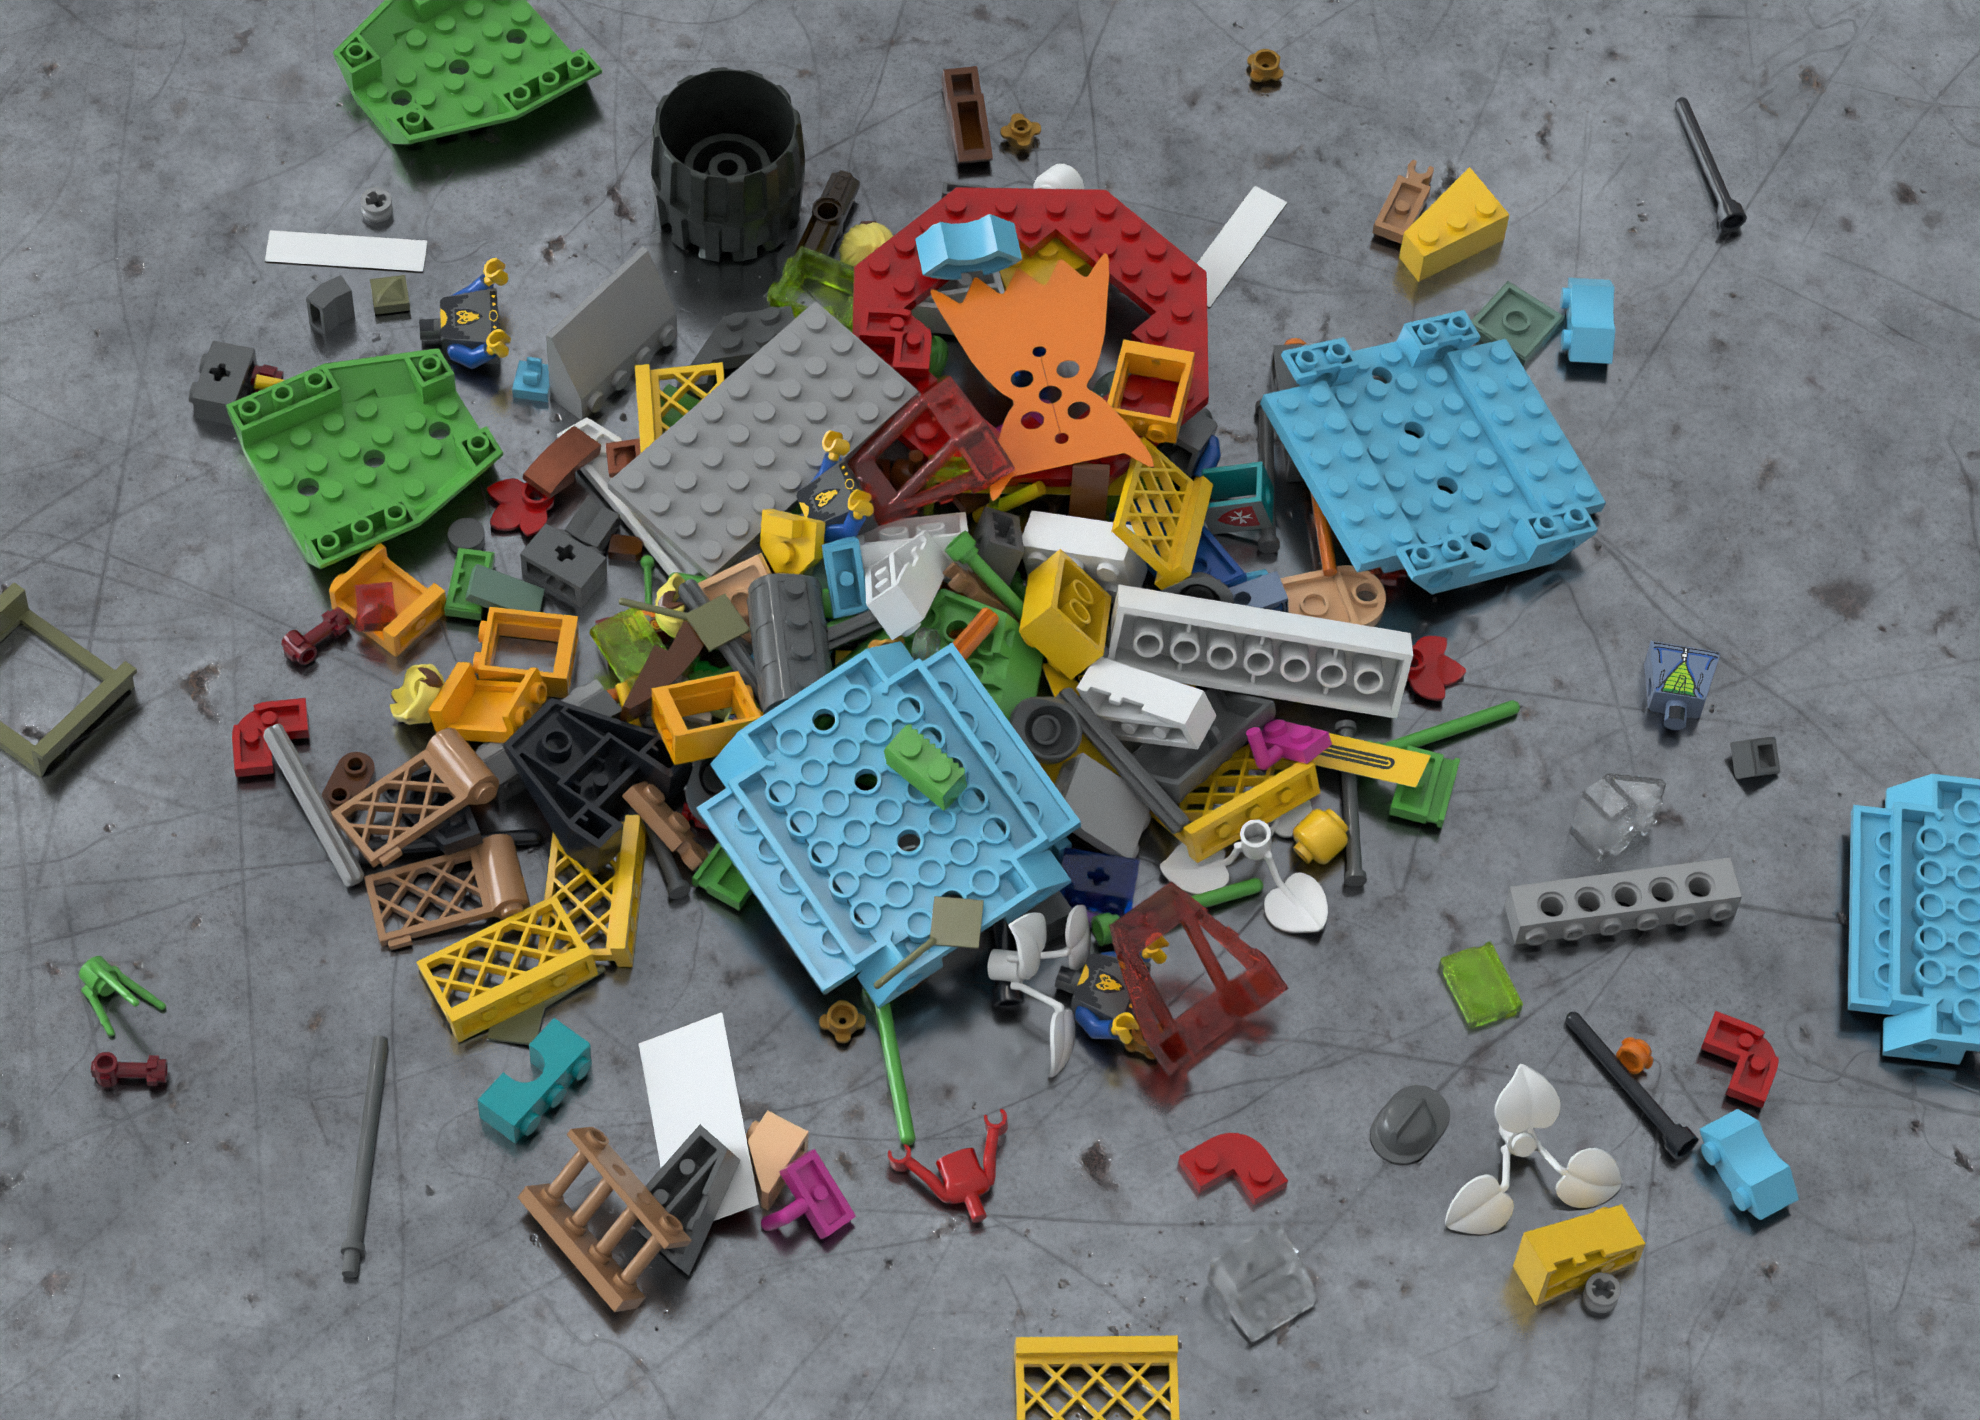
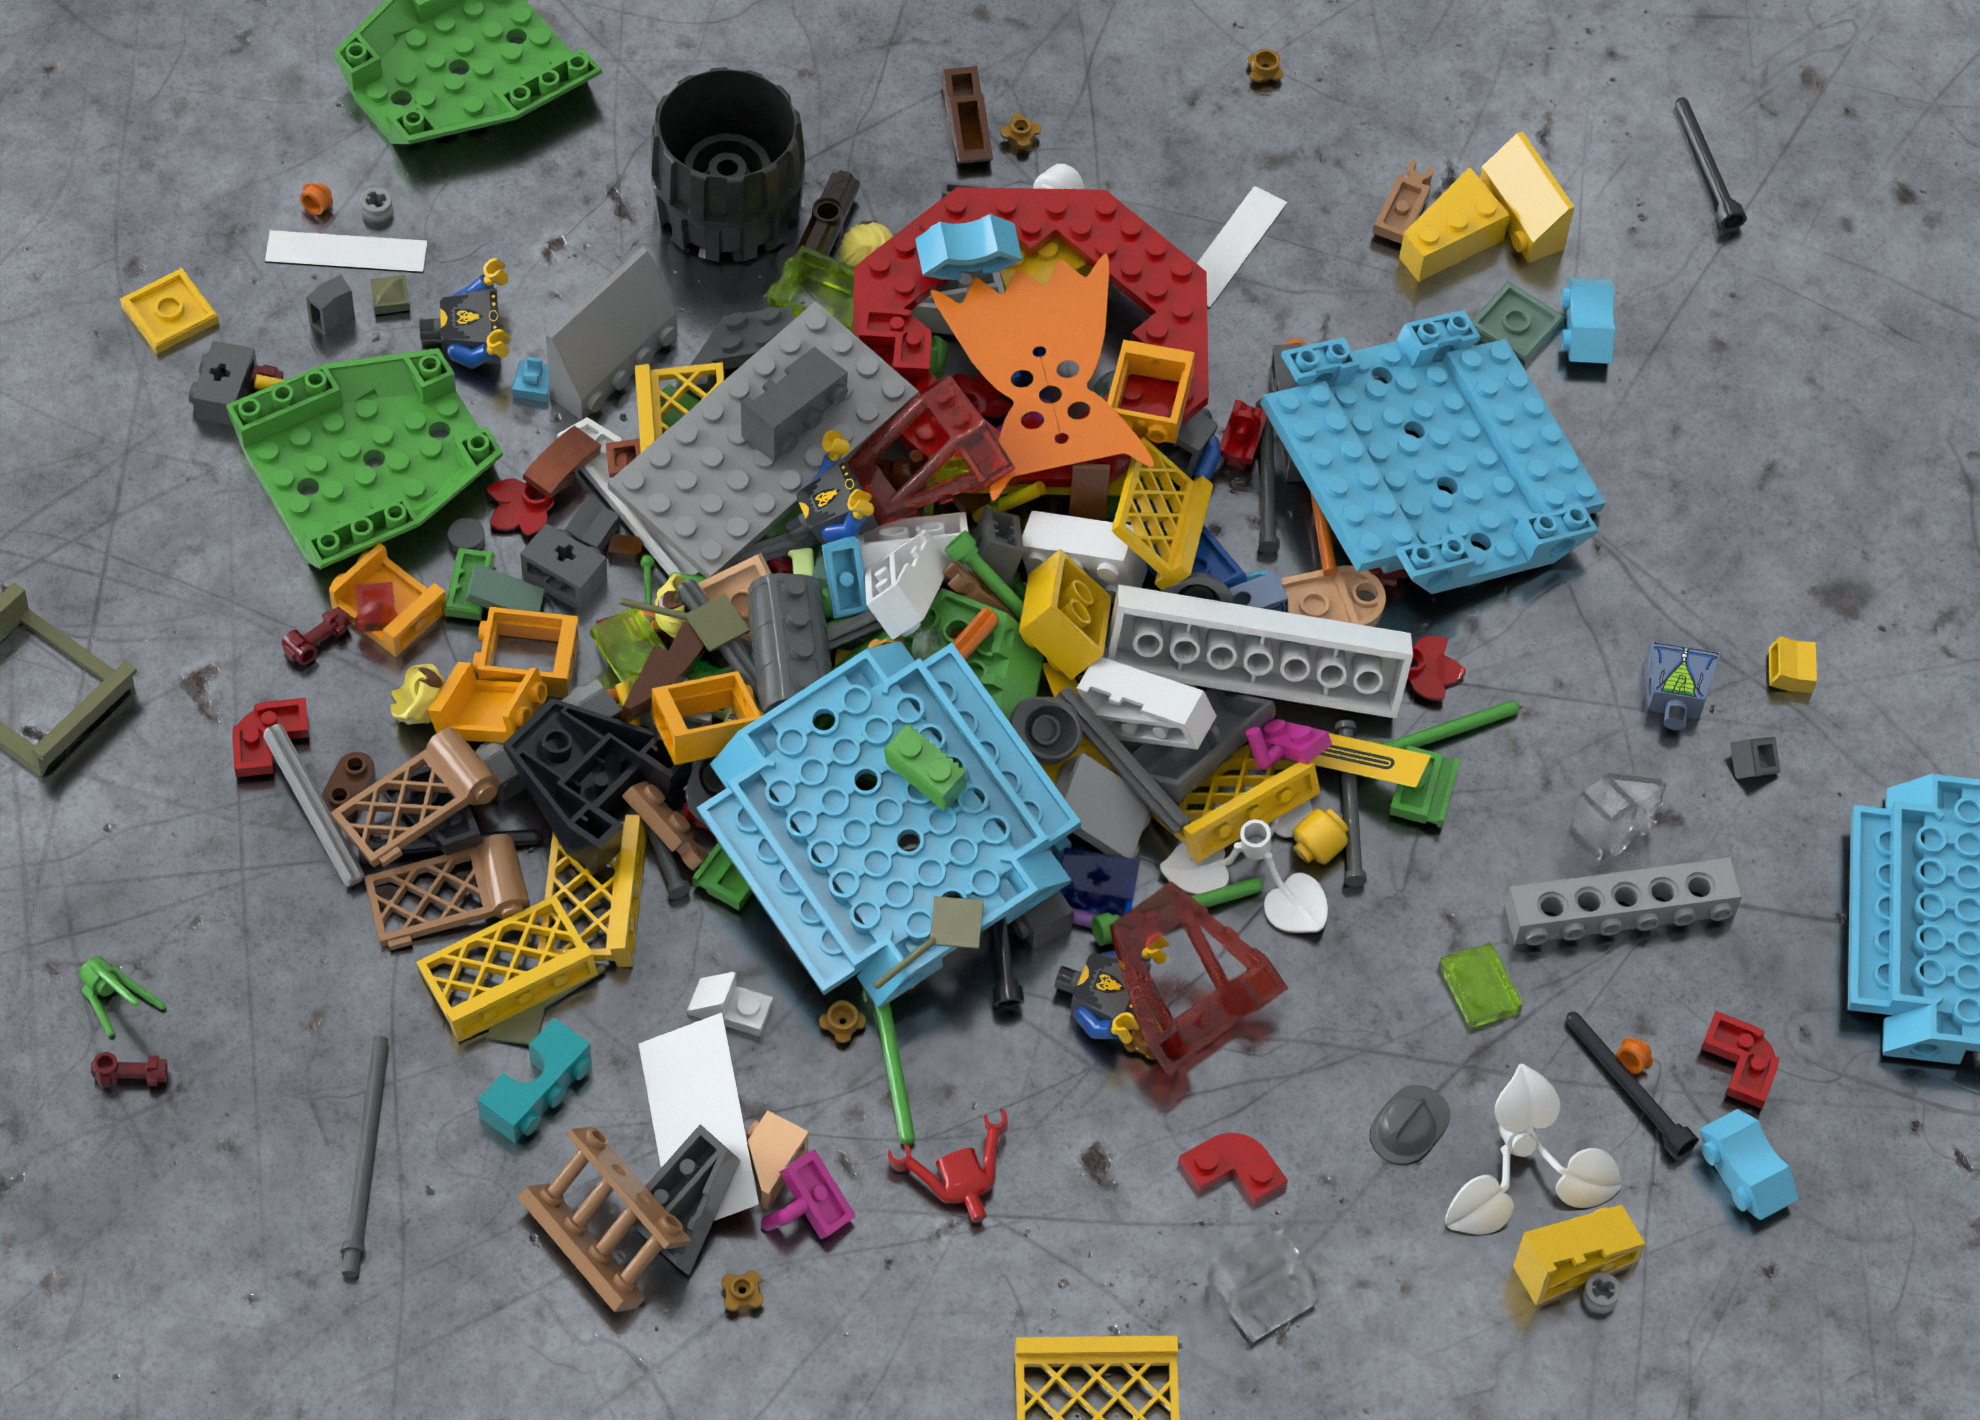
(169, 310): none -> yellow tile
(316, 198): none -> orange plate
(740, 1007): none -> white slope
(742, 1302): none -> pearl gold plate
(791, 541): yellow plate -> none
(793, 404): none -> dark grey wedge
(983, 395): none -> red plate
(1023, 964): white plant -> none
(1239, 513): teal piece -> none
(1242, 434): none -> red hips
(1532, 197): none -> yellow slope
(1793, 665): none -> yellow piece

